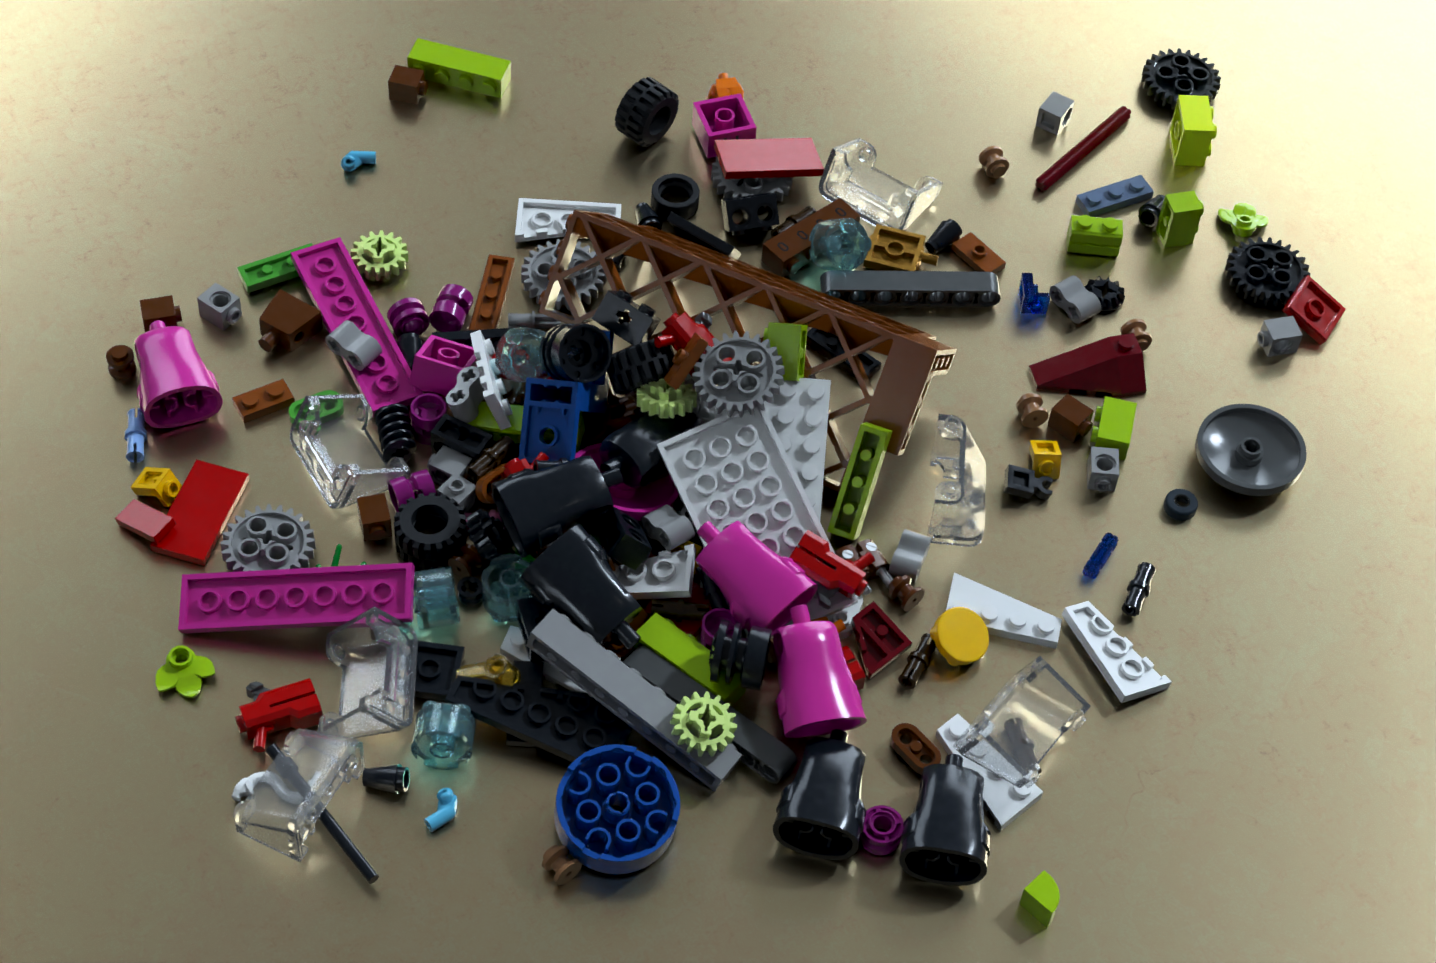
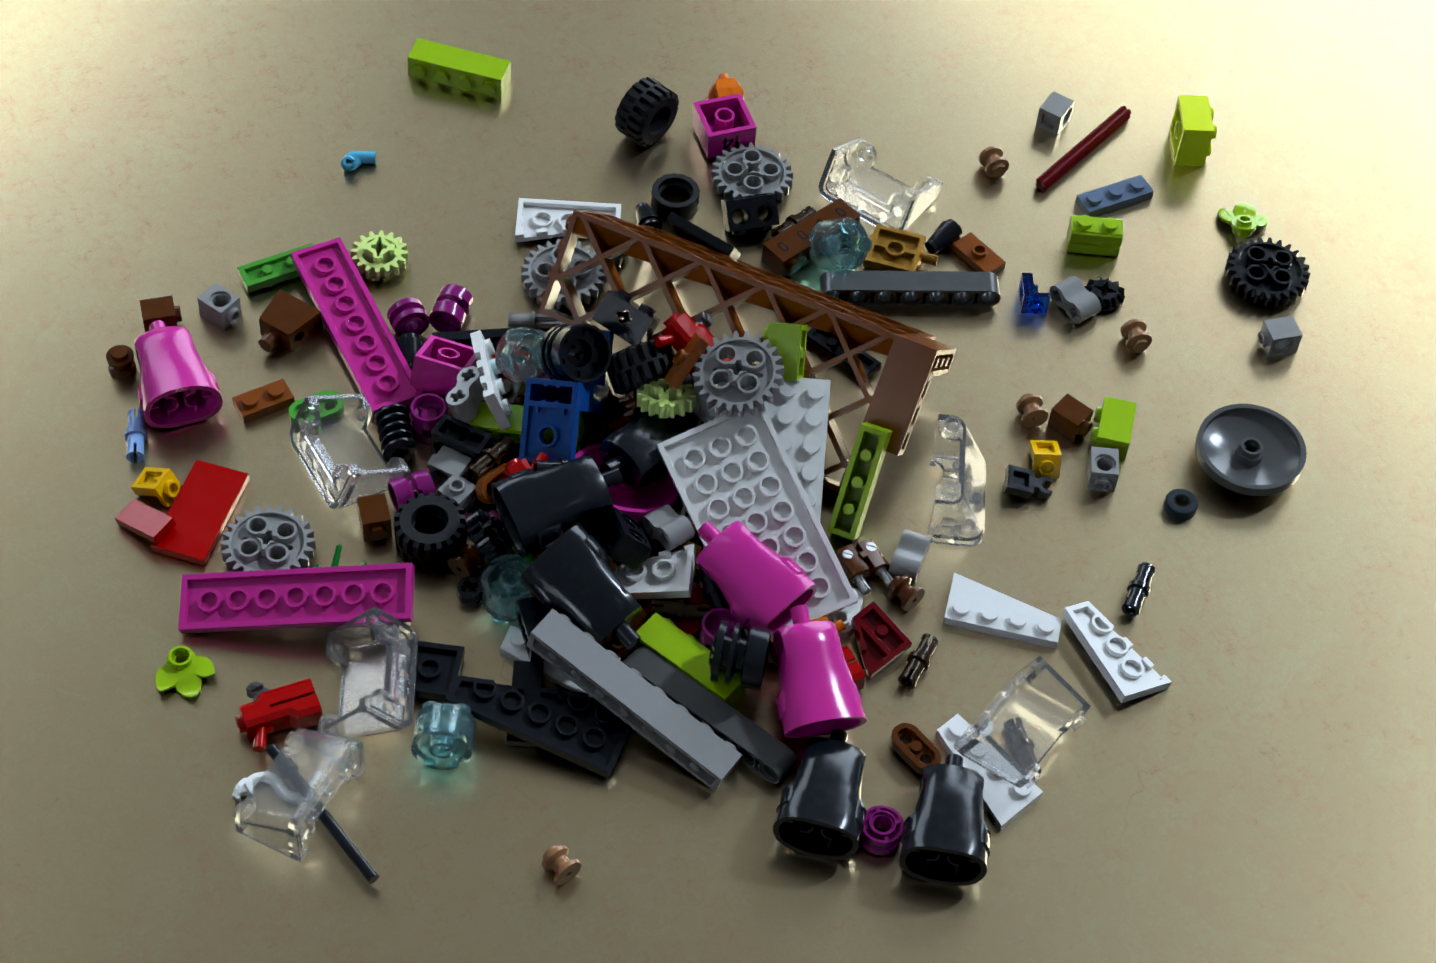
(353, 345): light grey axle -> none
(387, 778): black cone -> none
(407, 85): reddish brown brick -> none
(435, 598): clear light blue brick -> none
(445, 811): medium azure arm -> none
(492, 293): dark orange tile -> none
(495, 668): clear yellow piece -> none
(610, 838): blue brick -> none
(692, 728): yellowish green gear -> none
(768, 158): tile -> none
(829, 570): red piece -> none
(960, 636): yellow tile -> none
(1041, 898): lime brick -> none
(1100, 555): clear blue axle -> none
(1102, 366): dark red wedge -> none
(1150, 211): black cone -> none
(1179, 74): black gear -> none
(1179, 219): lime brick -> none
(1314, 309): red tile -> none

